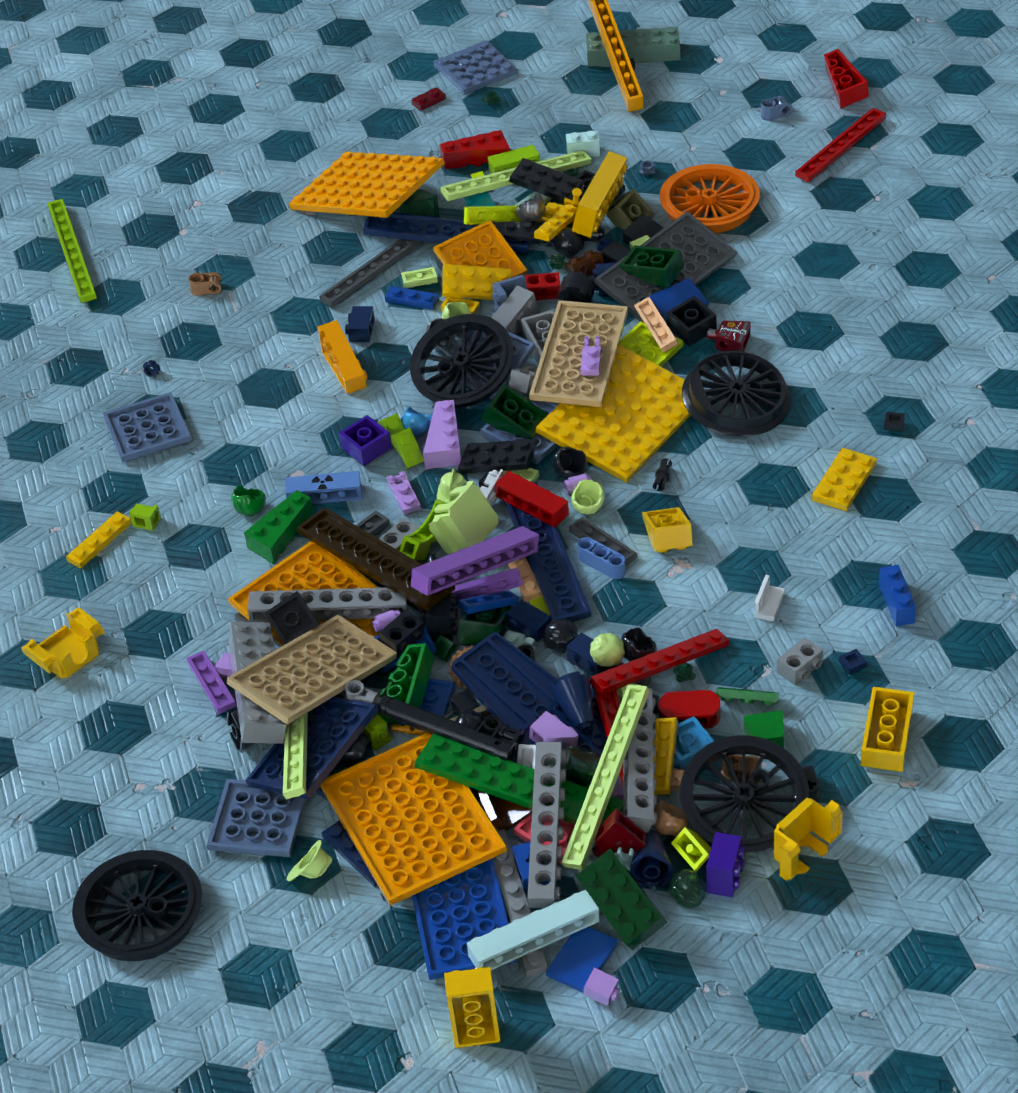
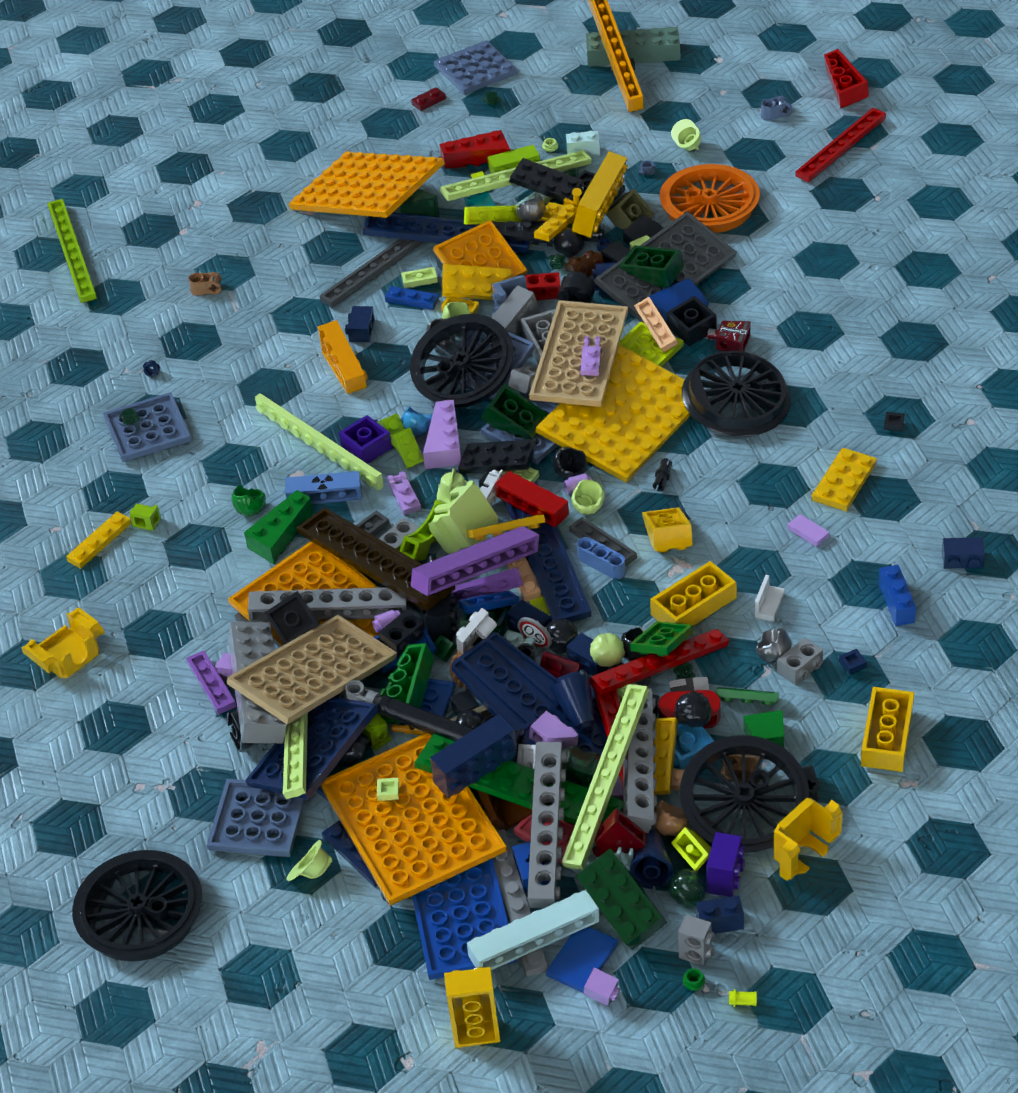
(129, 416): none -> clear green plate
(318, 441): none -> yellowish green plate
(388, 789): none -> yellowish green plate
(473, 756): none -> dark blue brick
(479, 626): none -> white plate
(497, 529): none -> yellow plate
(533, 629): none -> piece
(550, 145): none -> yellowish green plate
(558, 665): none -> dark red plate
(661, 638): none -> green plate
(686, 135): none -> yellowish green piece
(689, 684): none -> white sticker
(693, 709): none -> black hair
(693, 974): none -> green plate
(694, 596): none -> yellow brick
(695, 940): none -> light grey brick
(723, 913): none -> dark blue brick
(742, 998): none -> neon yellow pin
(773, 644): none -> flat silver hair
(808, 530): none -> lavender tile
(963, 553): none -> dark blue brick

